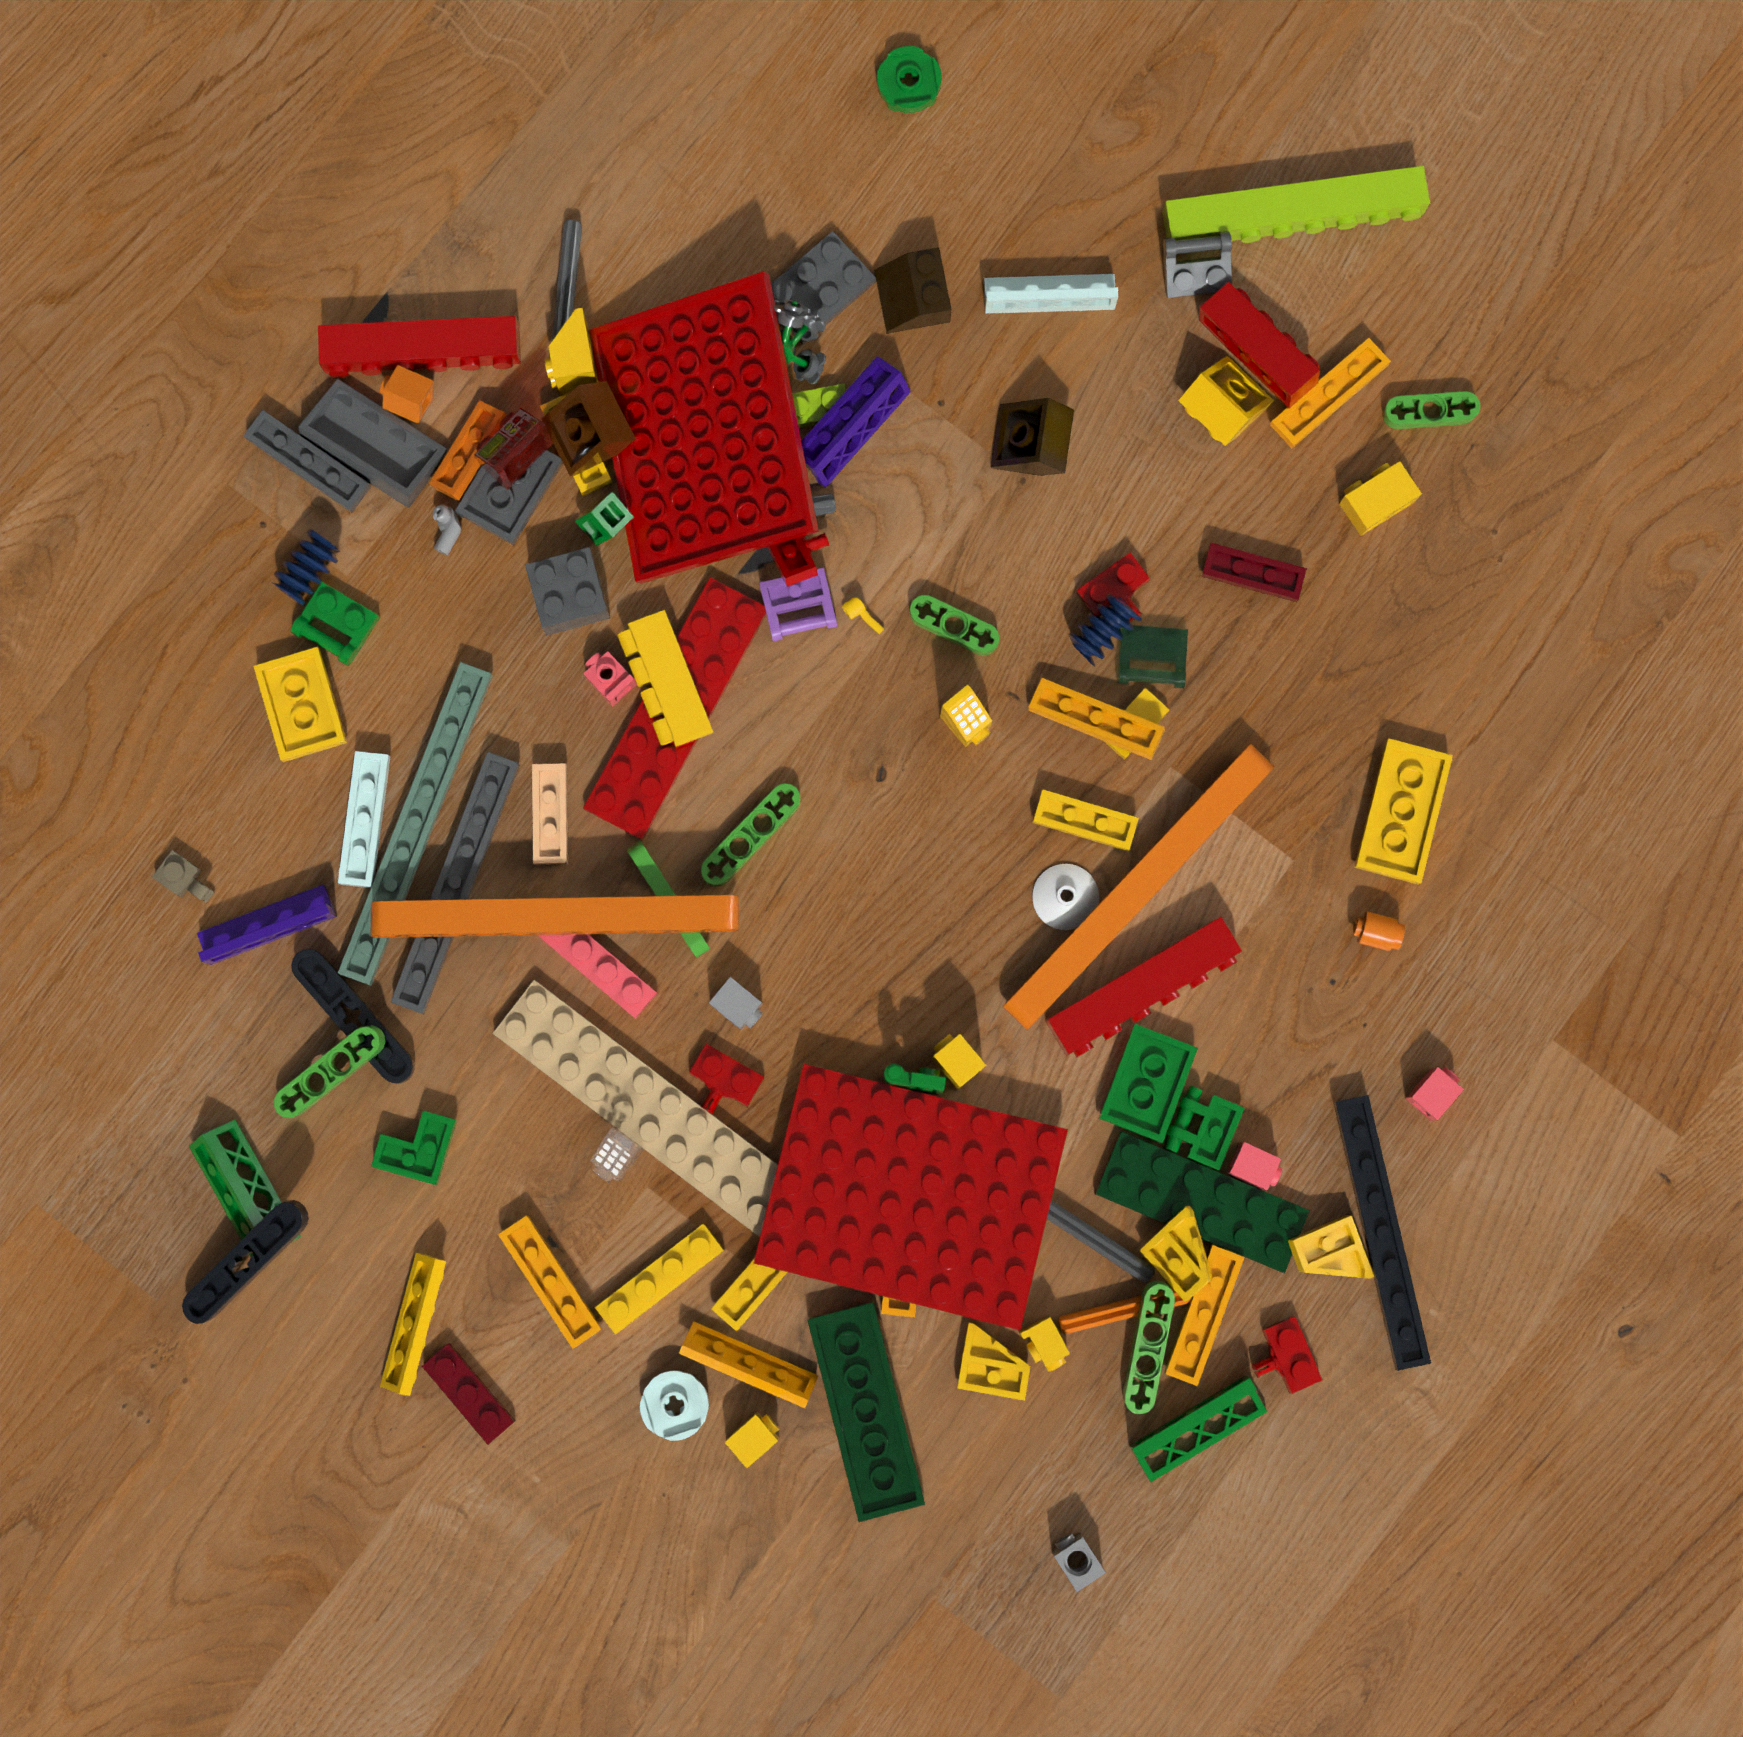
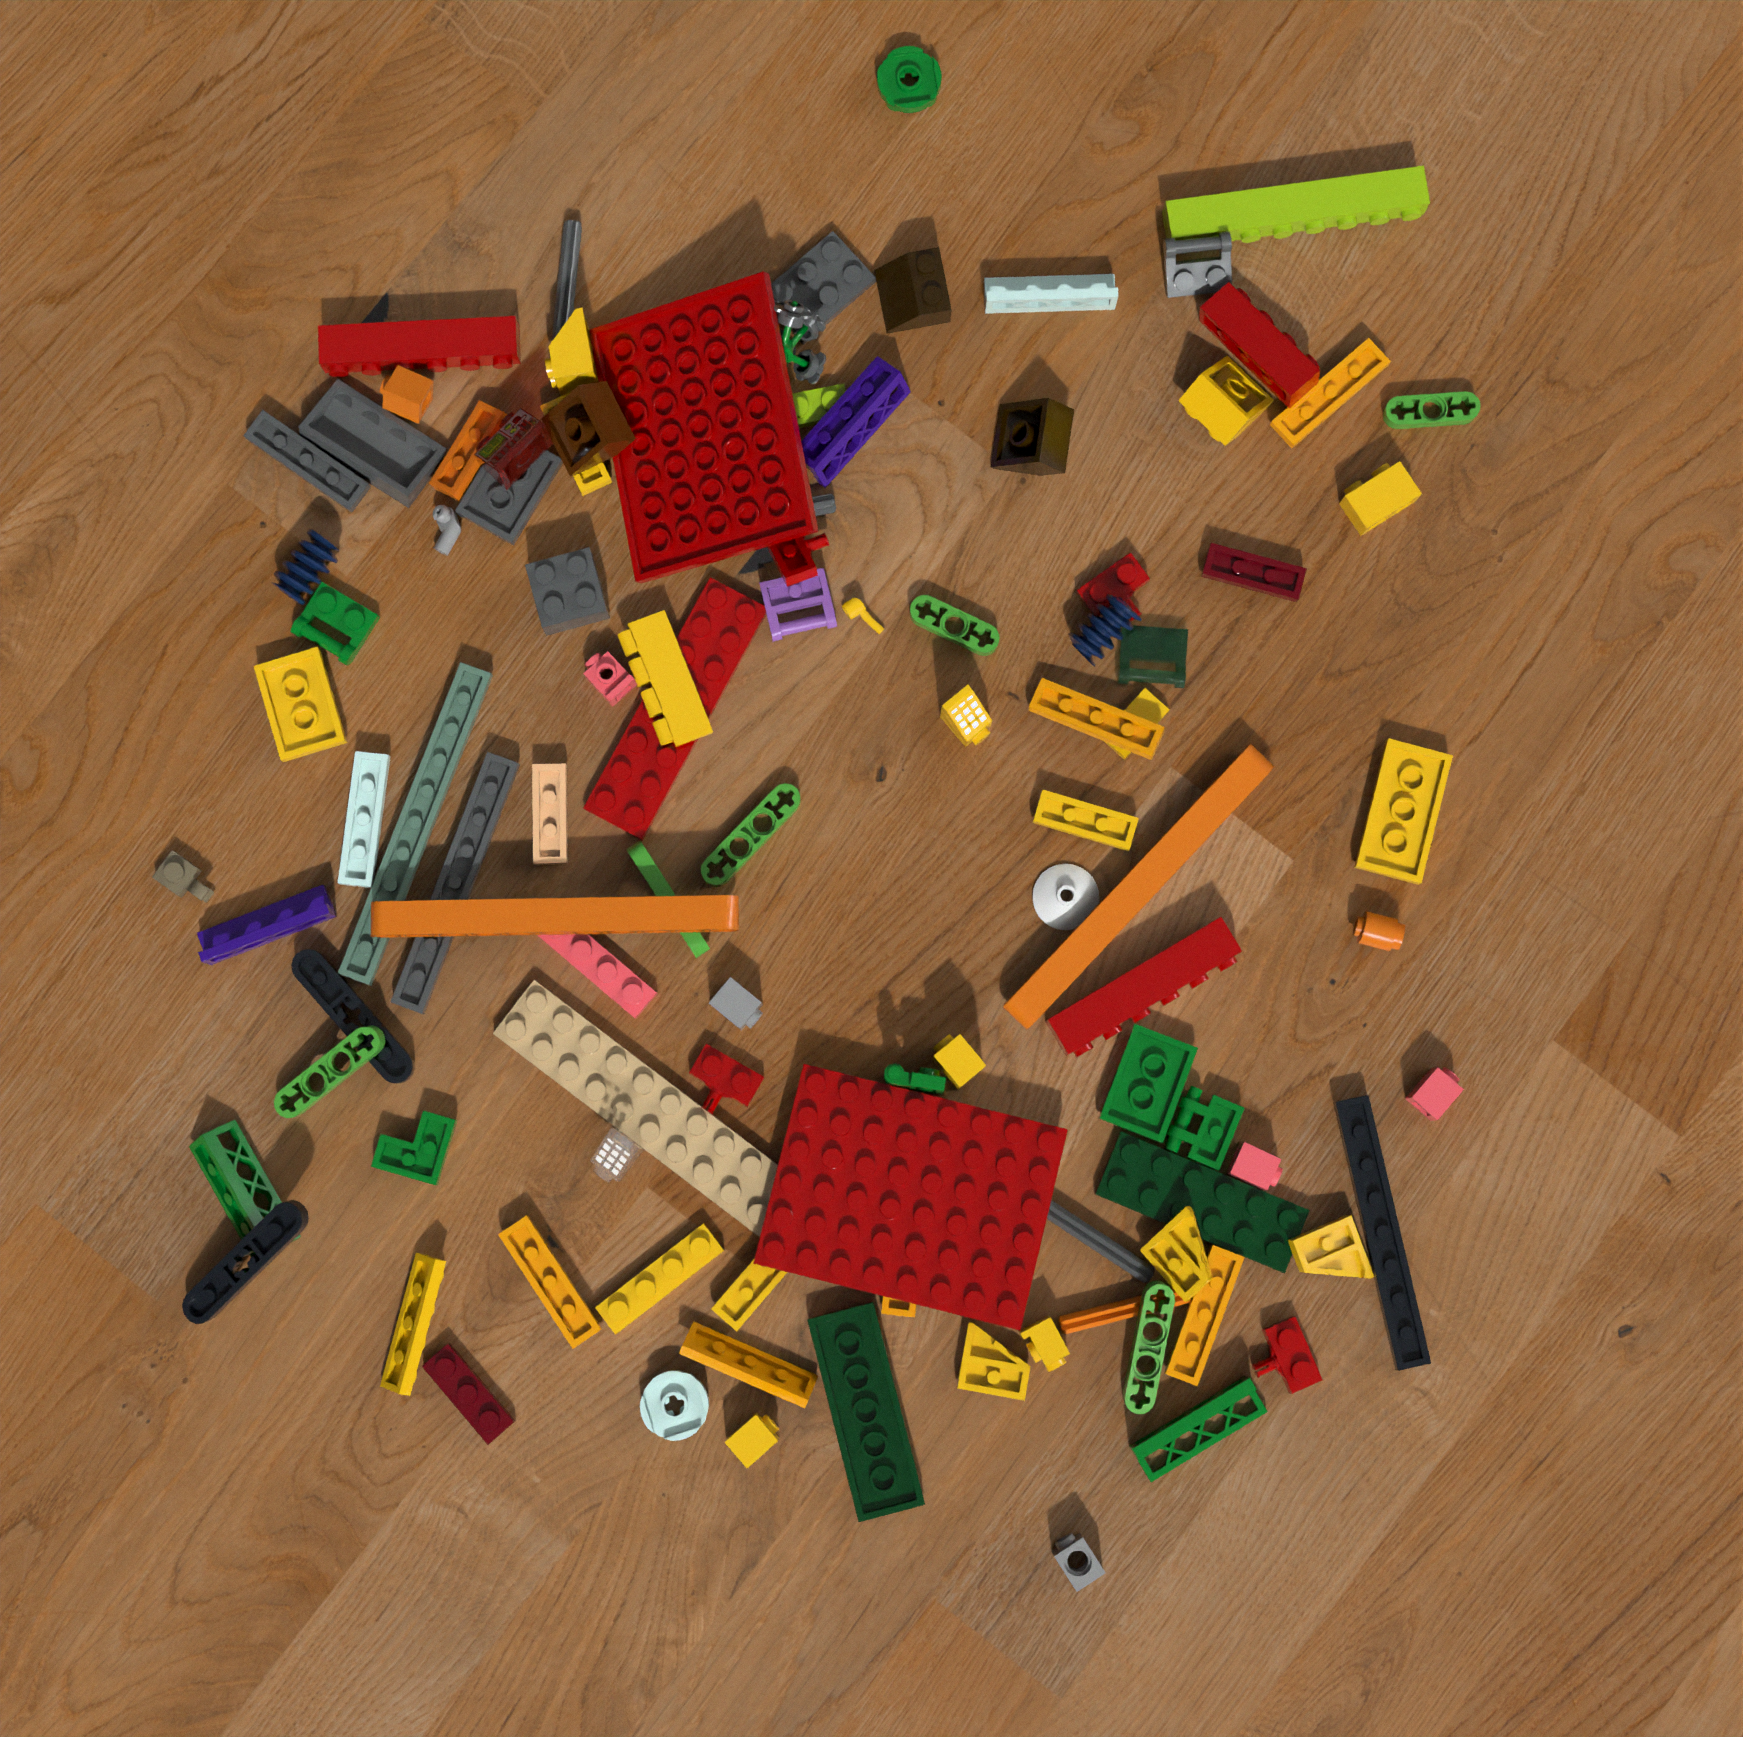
(604, 519): green brick -> none

